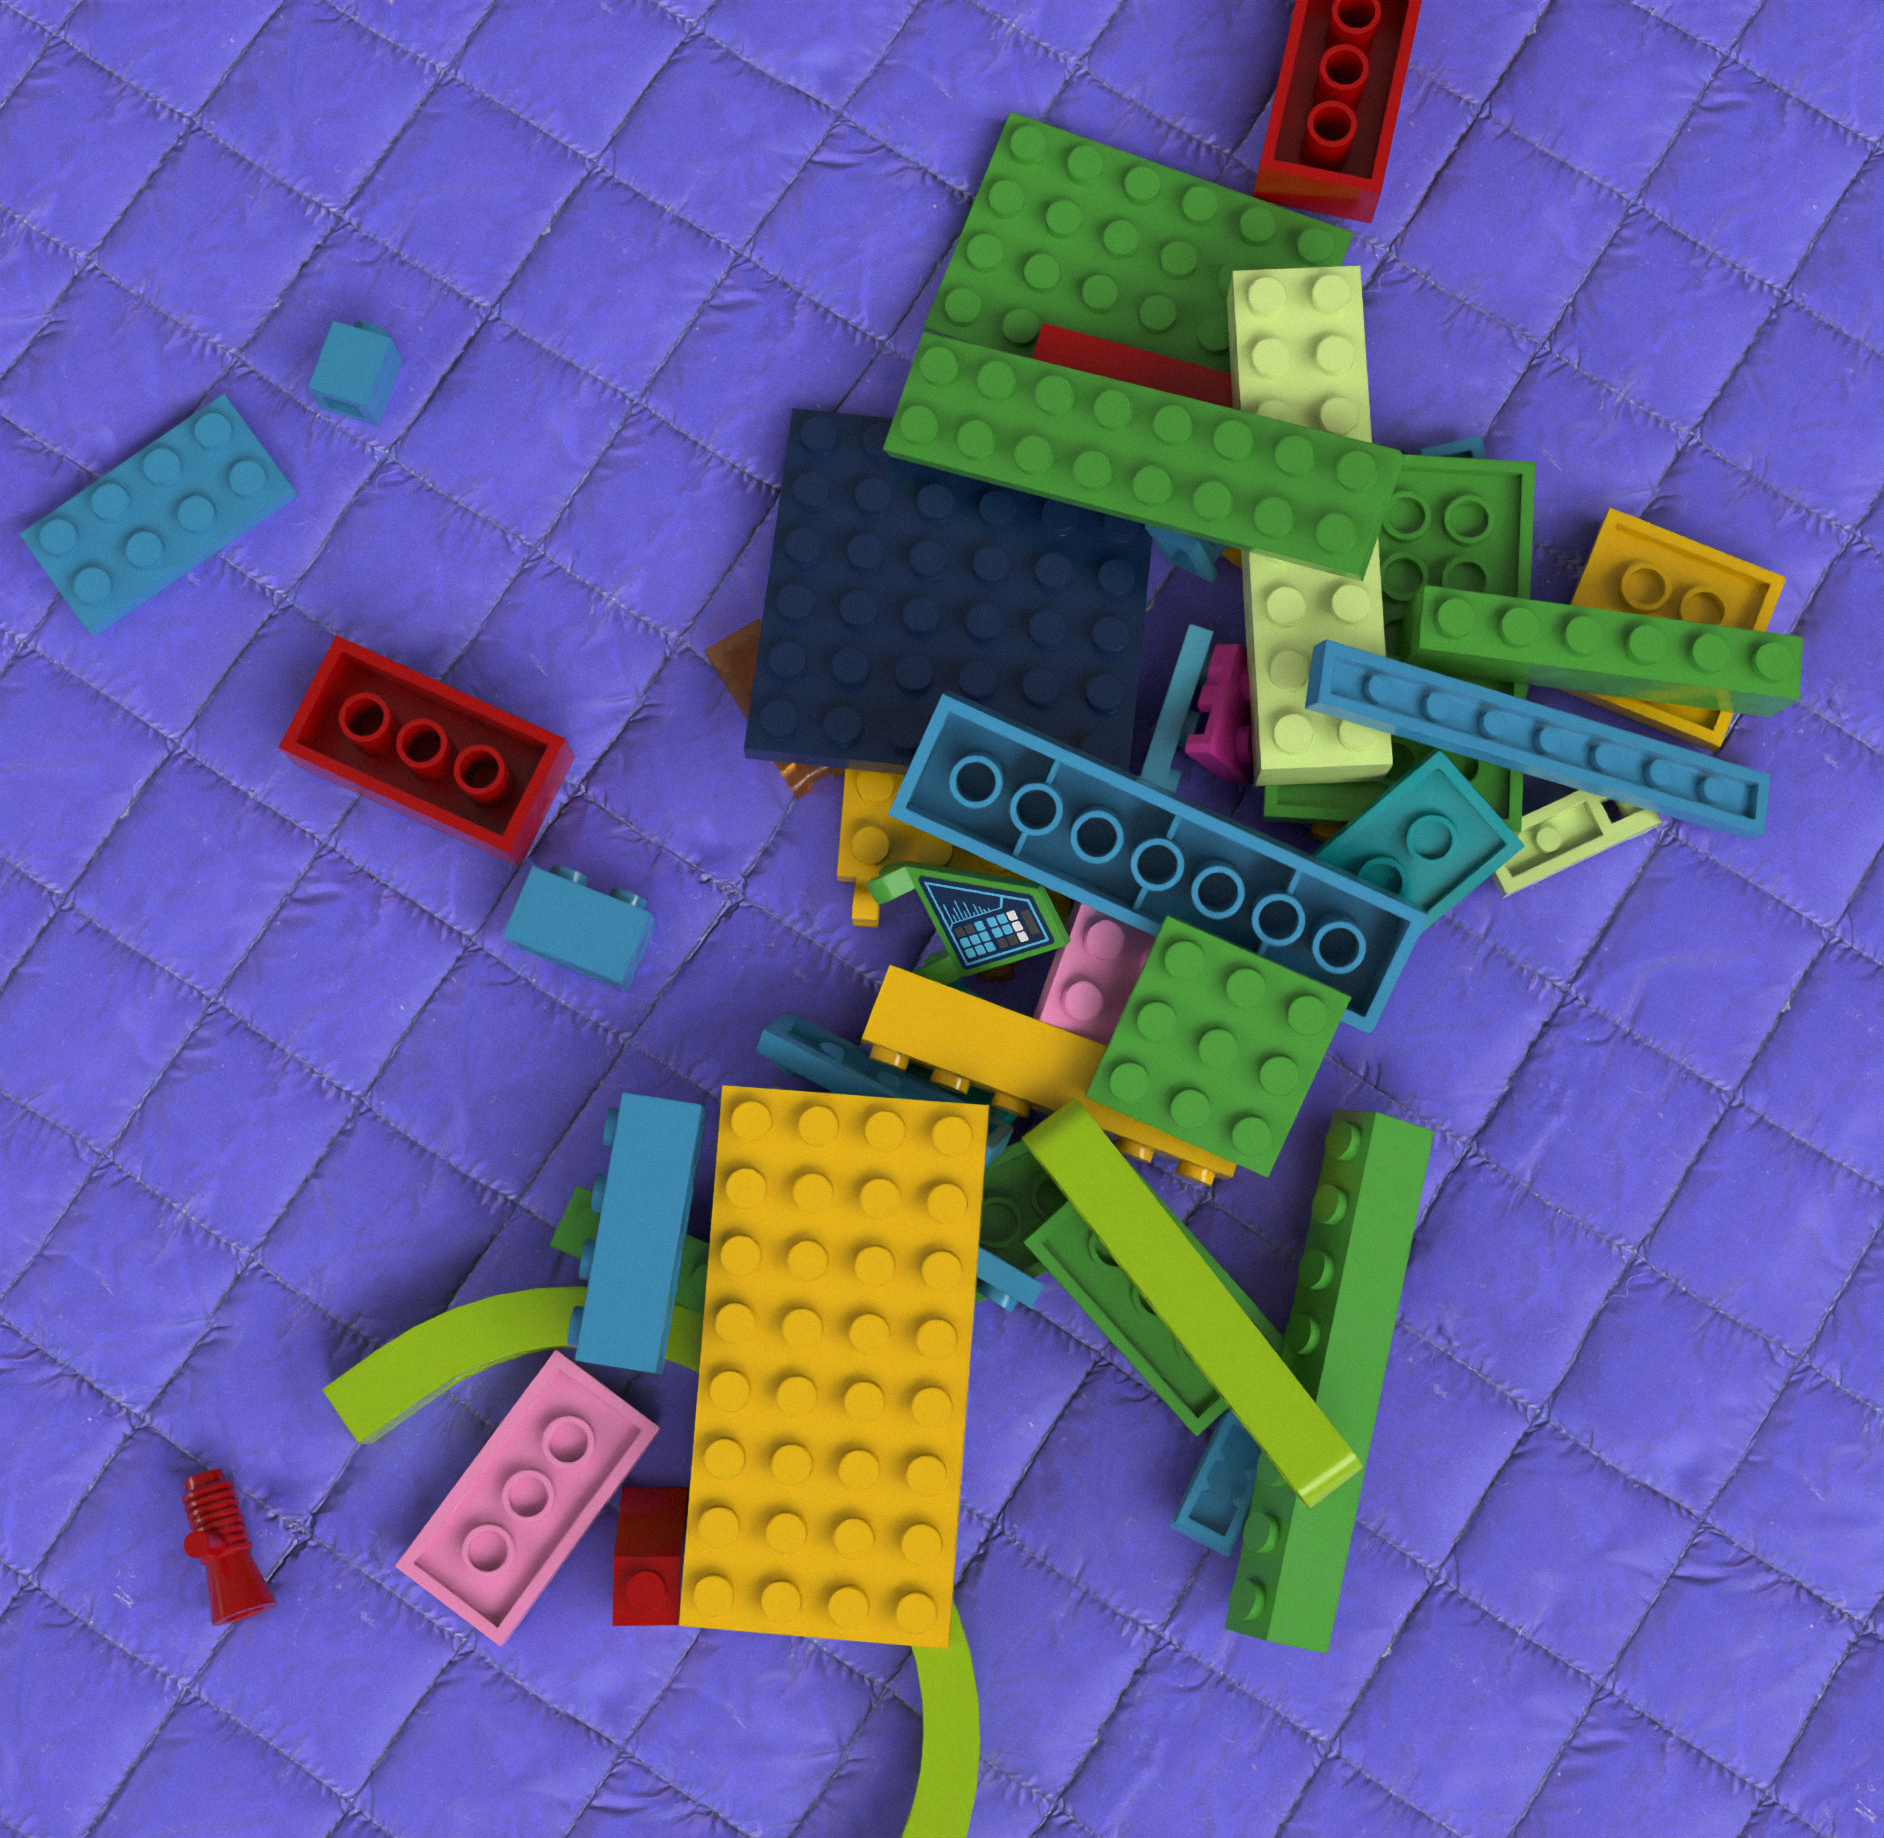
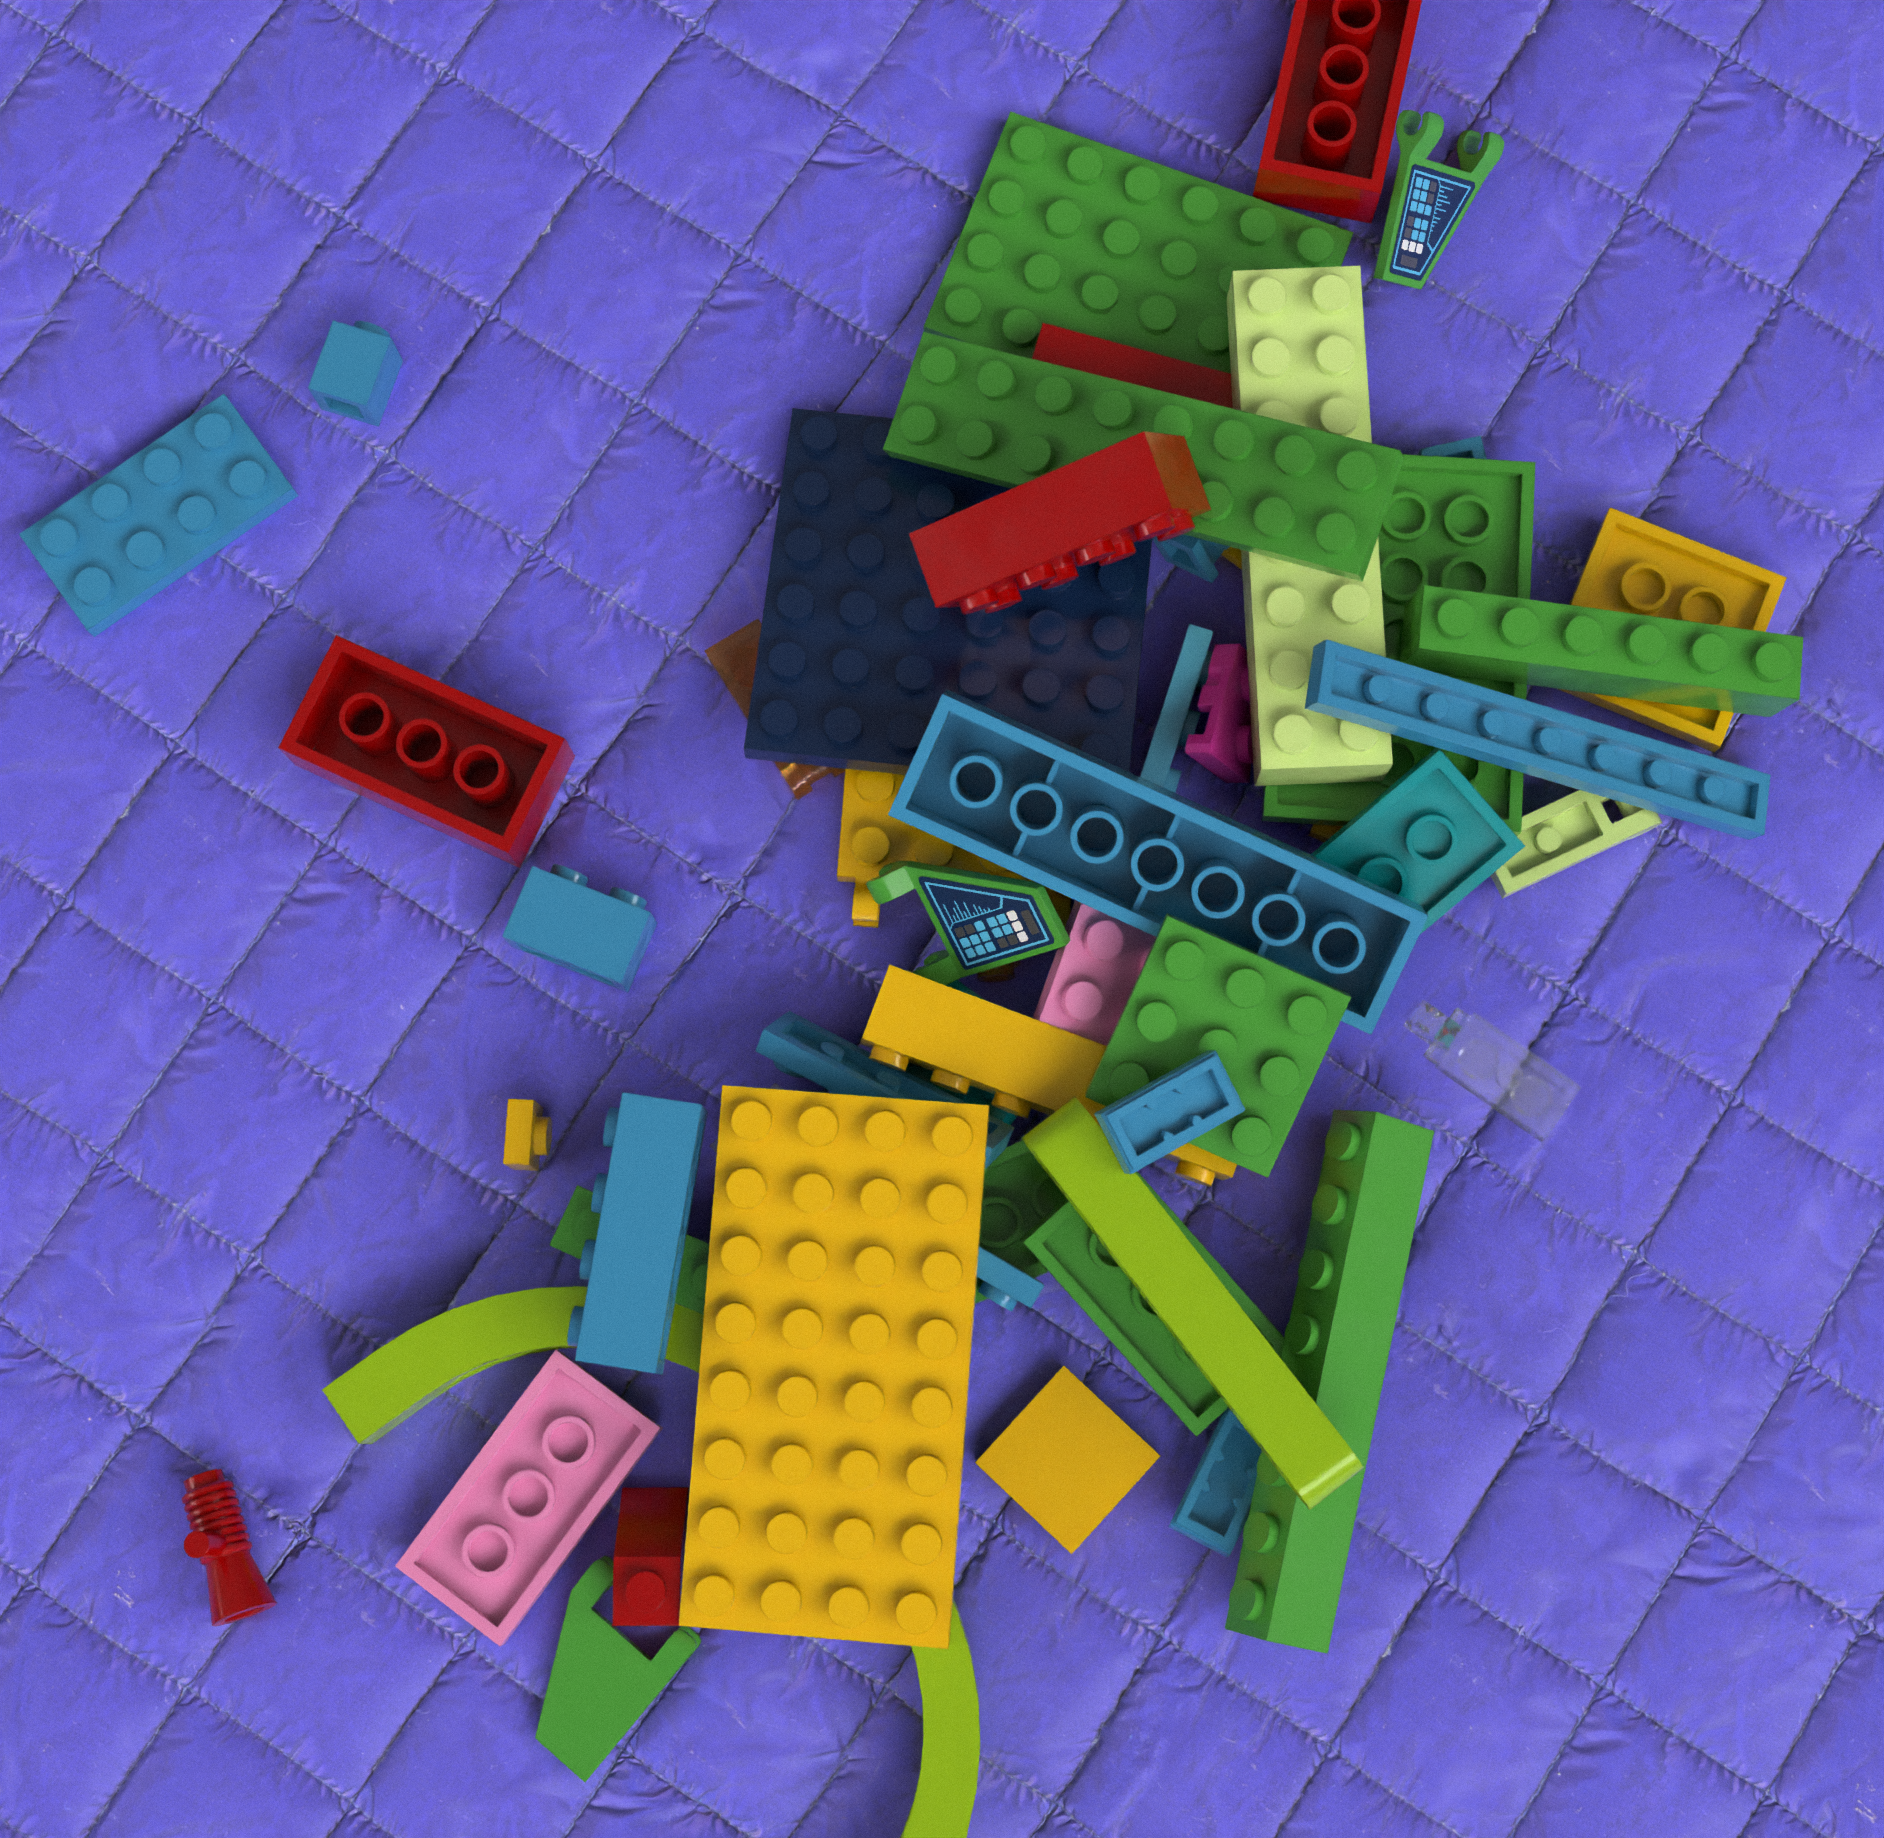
(526, 1135): none -> yellow plate
(601, 1678): none -> bright green flag
(1061, 522): none -> red brick
(1067, 1459): none -> yellow tile
(1169, 1111): none -> dark azure plate
(1429, 197): none -> flag
(1494, 1068): none -> clear hinge

